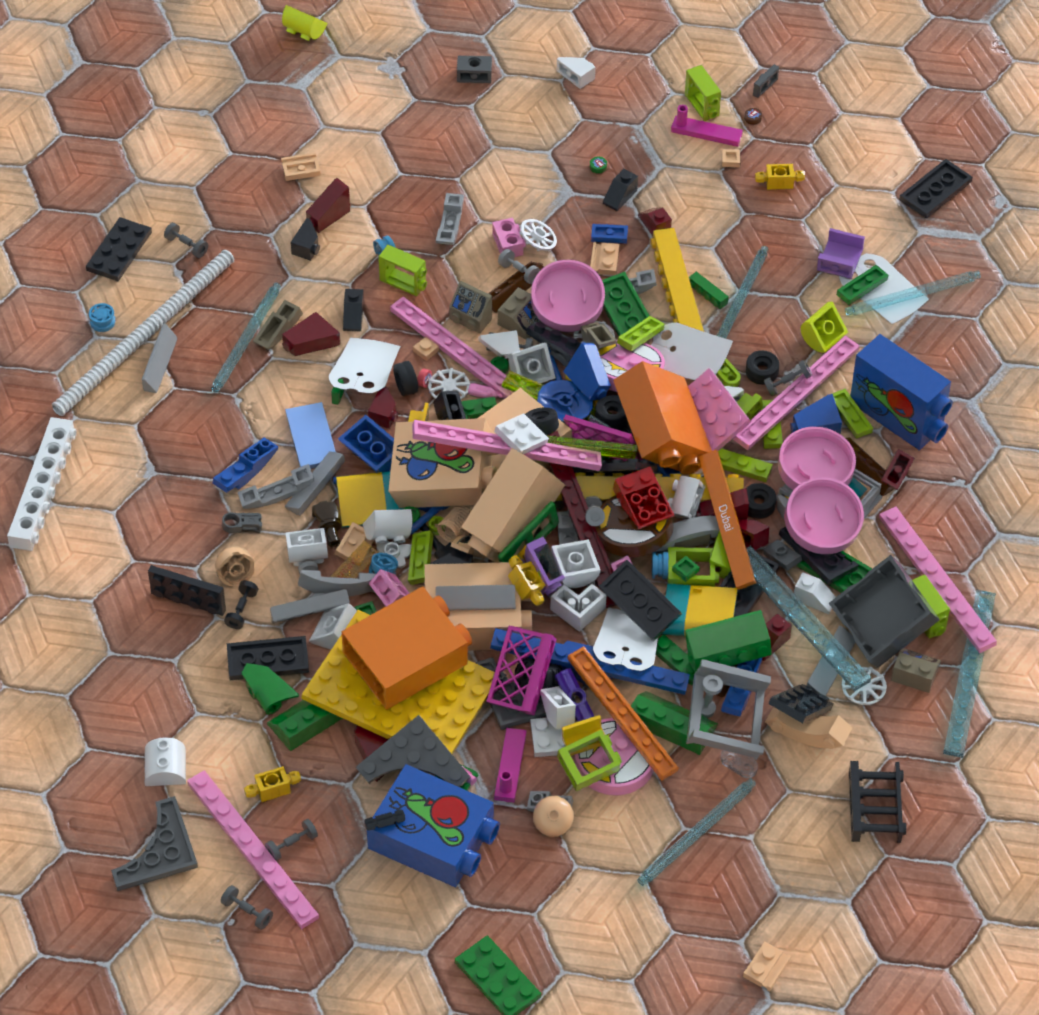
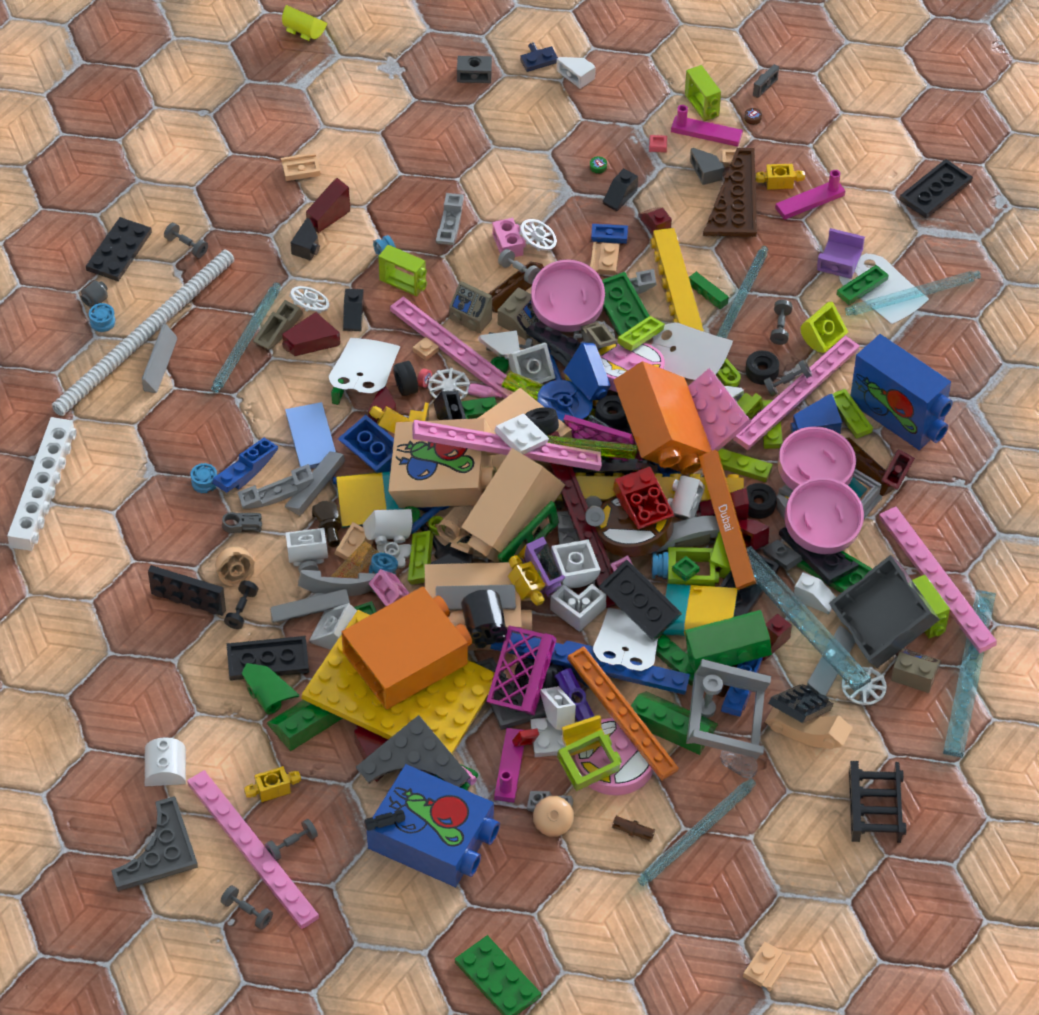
(94, 293): none -> dark grey head
(203, 477): none -> dark azure wheel
(309, 298): none -> white wheel
(387, 417): none -> yellow piece
(484, 617): none -> black cylinder
(525, 737): none -> red tile
(538, 58): none -> dark blue plate
(633, 828): none -> reddish brown pin
(658, 143): none -> coral tile
(706, 166): none -> dark grey slope
(736, 203): none -> reddish brown wing
(782, 308): none -> dark grey wheel
(812, 198): none -> dark pink piece

